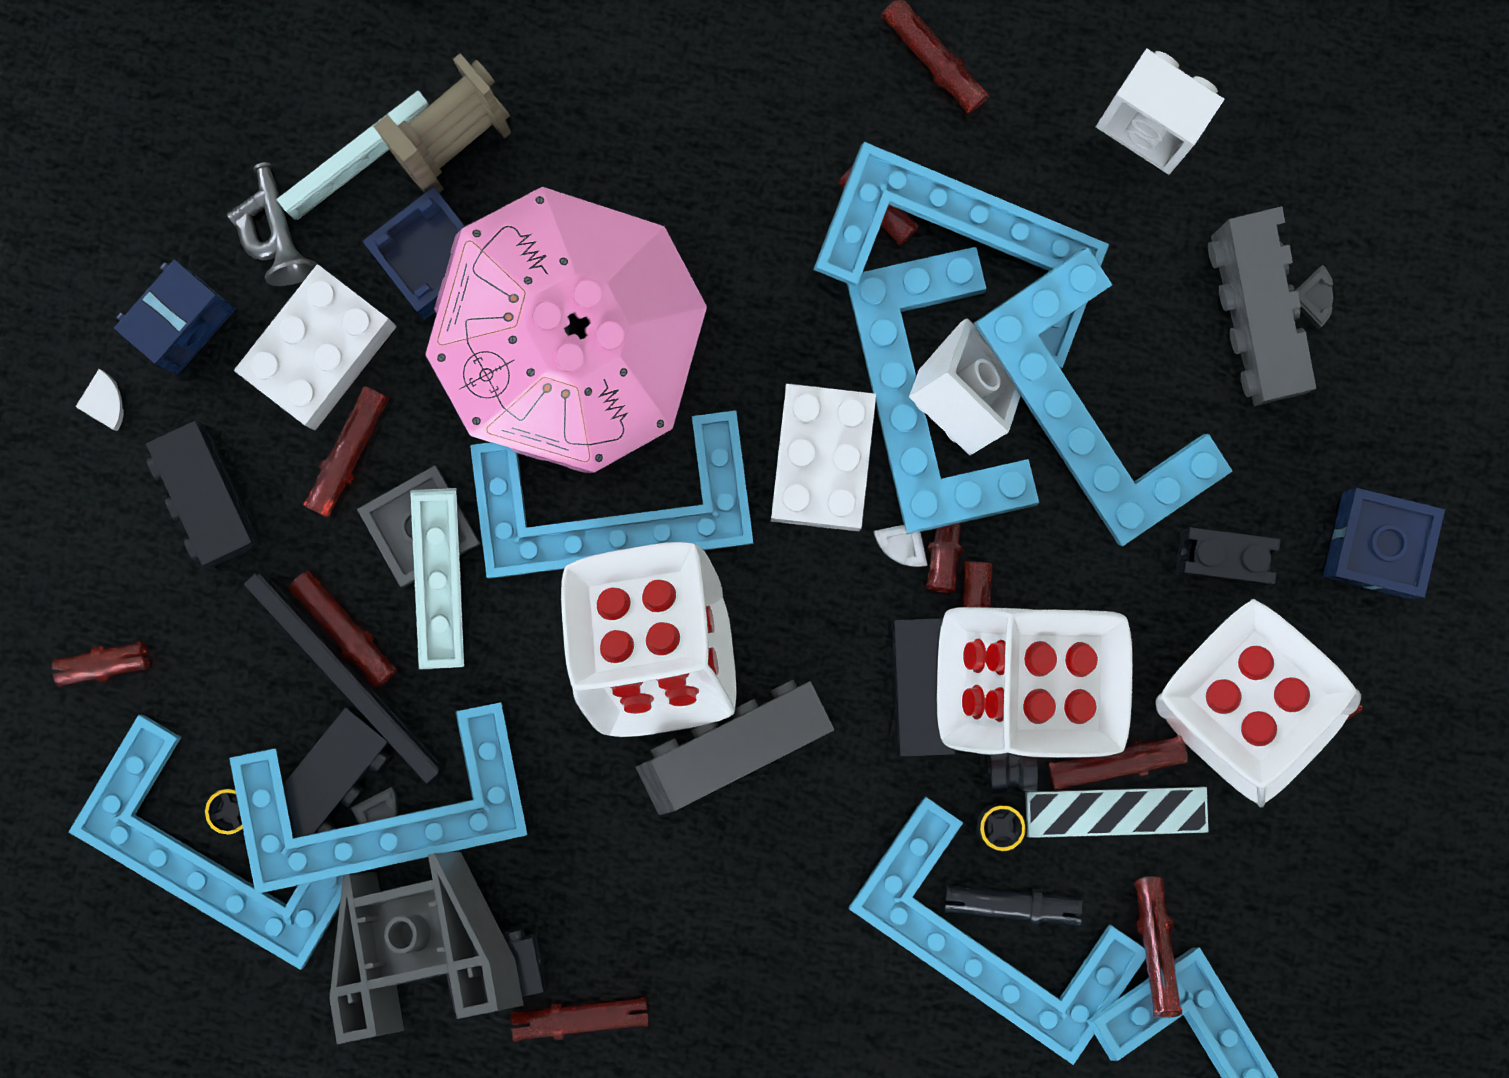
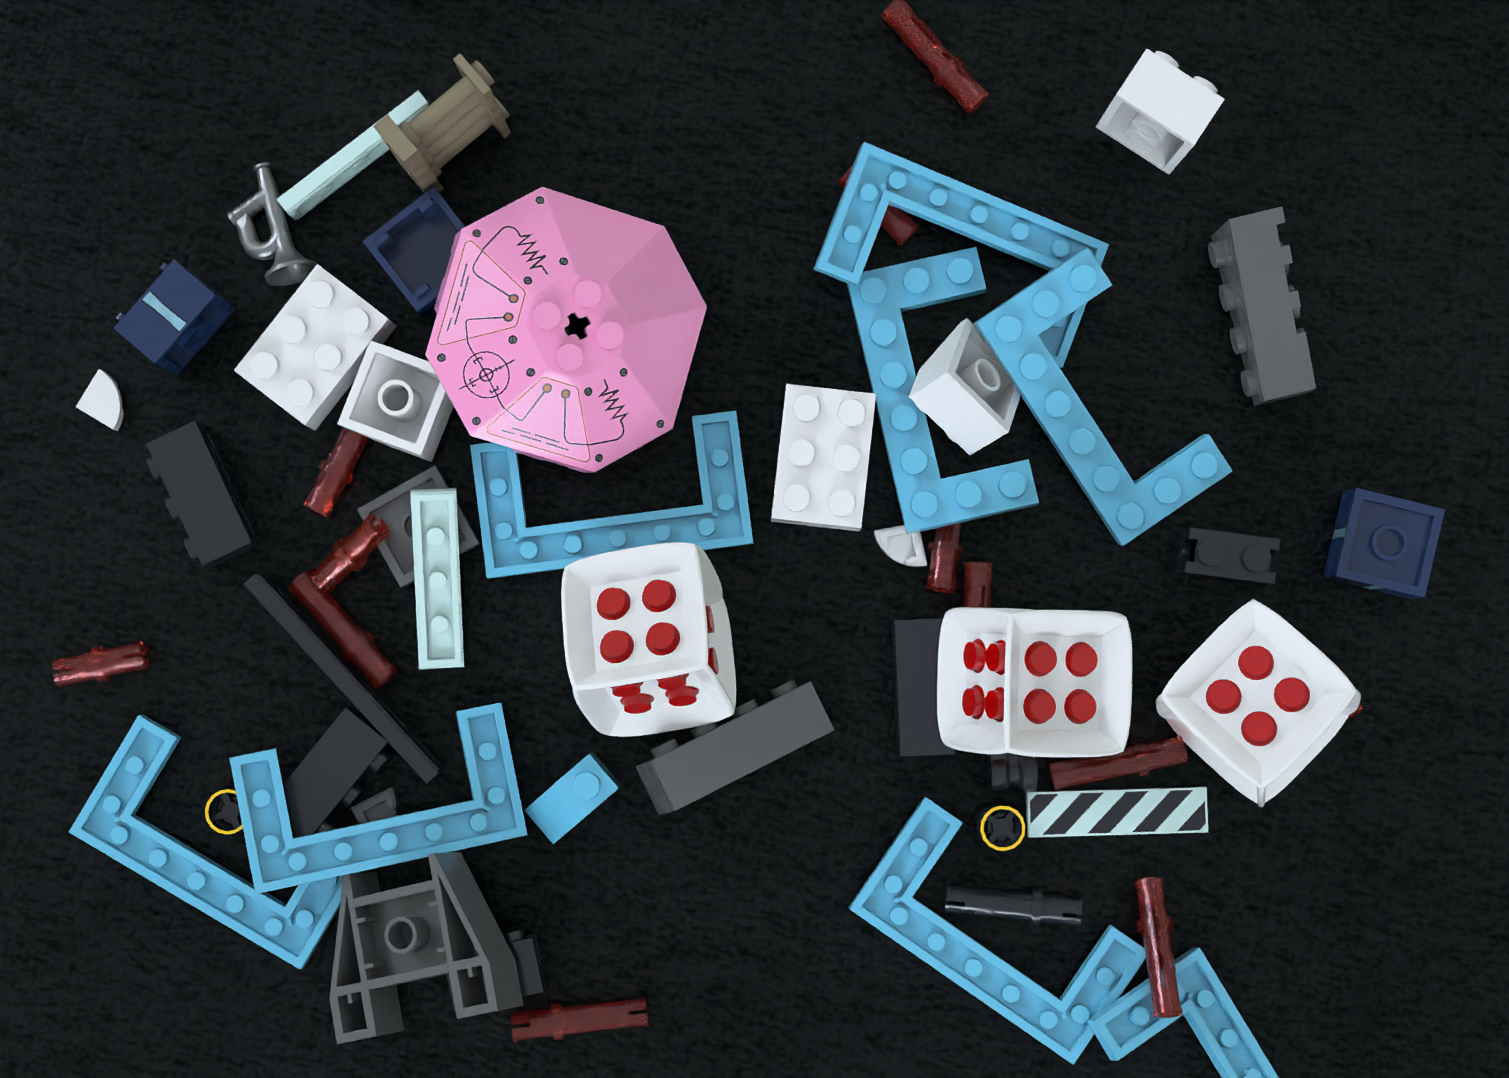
(350, 553): none -> clear red pin
(397, 402): none -> white slope
(573, 797): none -> medium azure slope
(1317, 297): dark grey tile -> none

